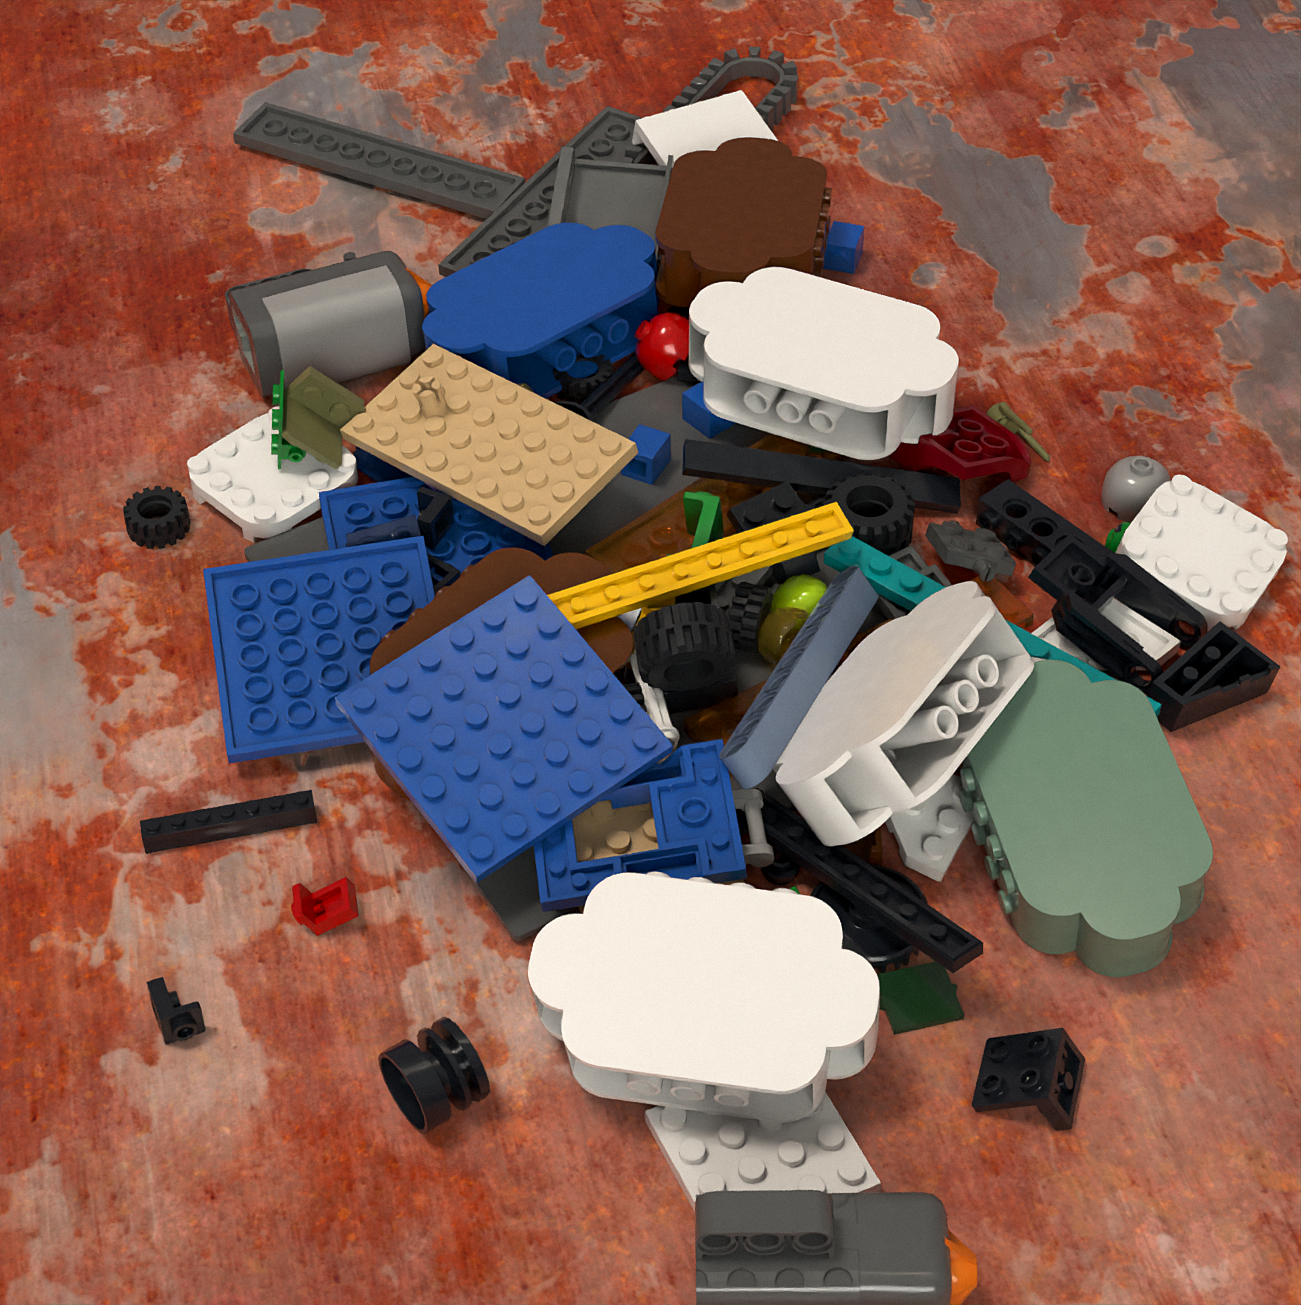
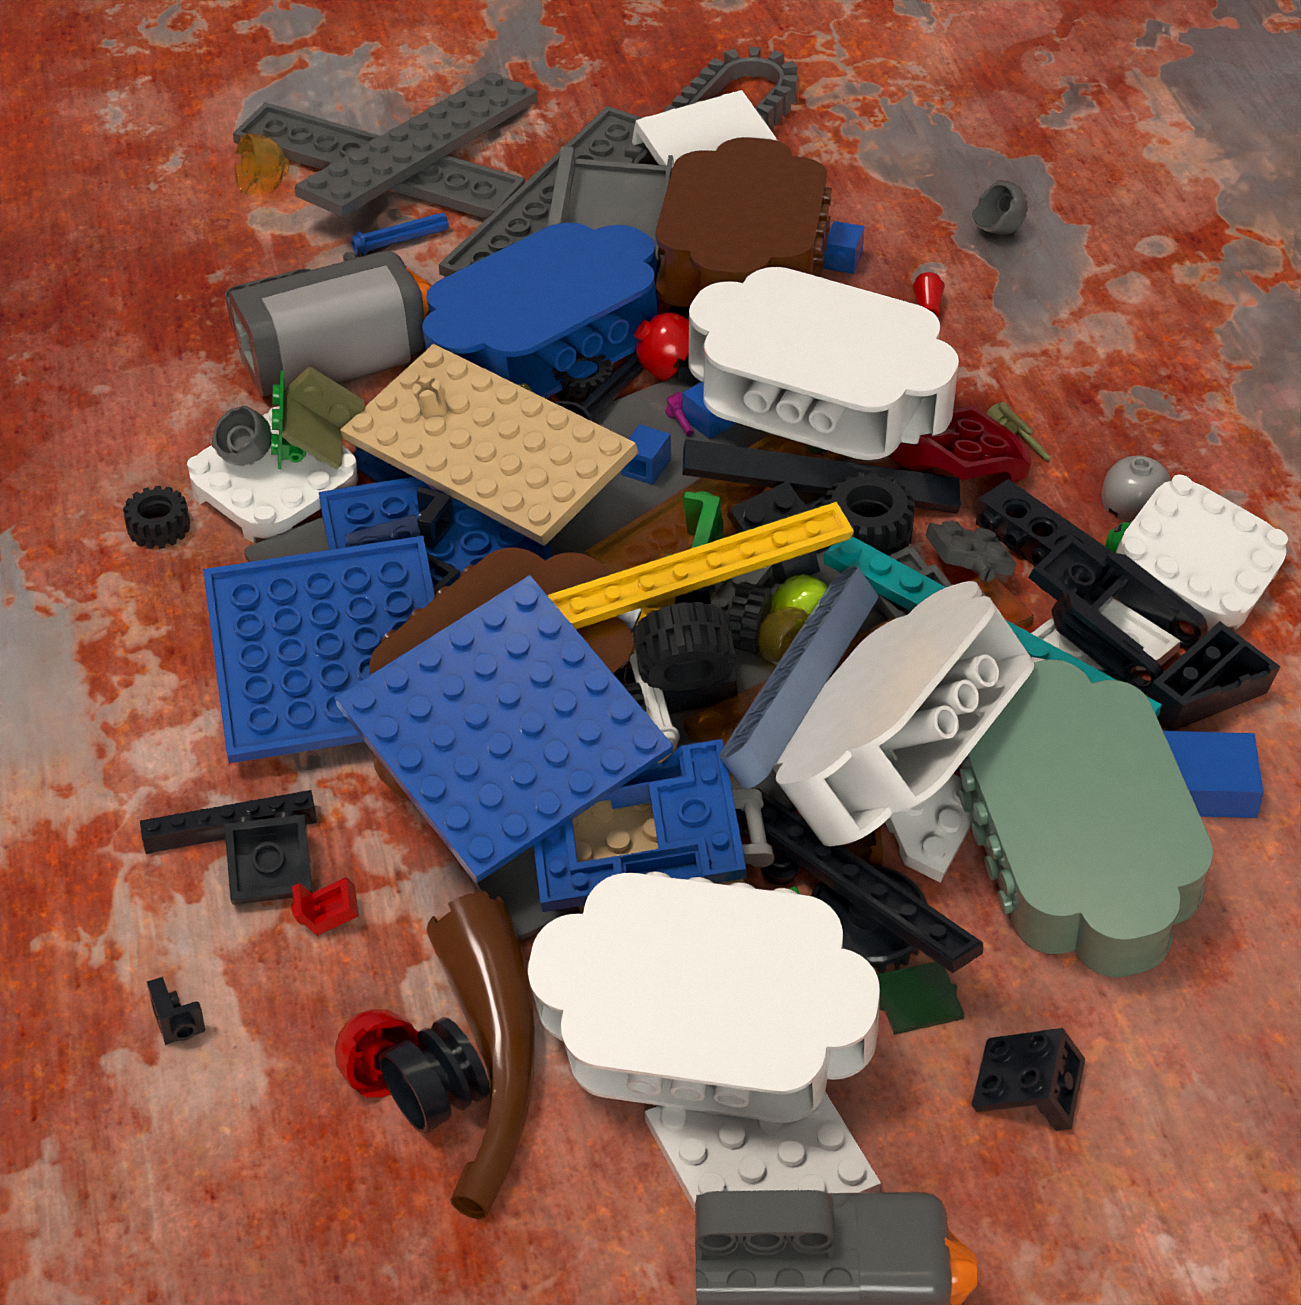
(242, 436): none -> dark grey hair
(260, 166): none -> clear yellow cylinder
(267, 857): none -> black plate
(361, 1044): none -> red cylinder
(398, 233): none -> blue axle
(415, 144): none -> dark grey plate
(491, 983): none -> reddish brown brick
(674, 409): none -> magenta hand
(929, 291): none -> red cone
(1001, 208): none -> dark grey hair
(1219, 771): none -> blue brick

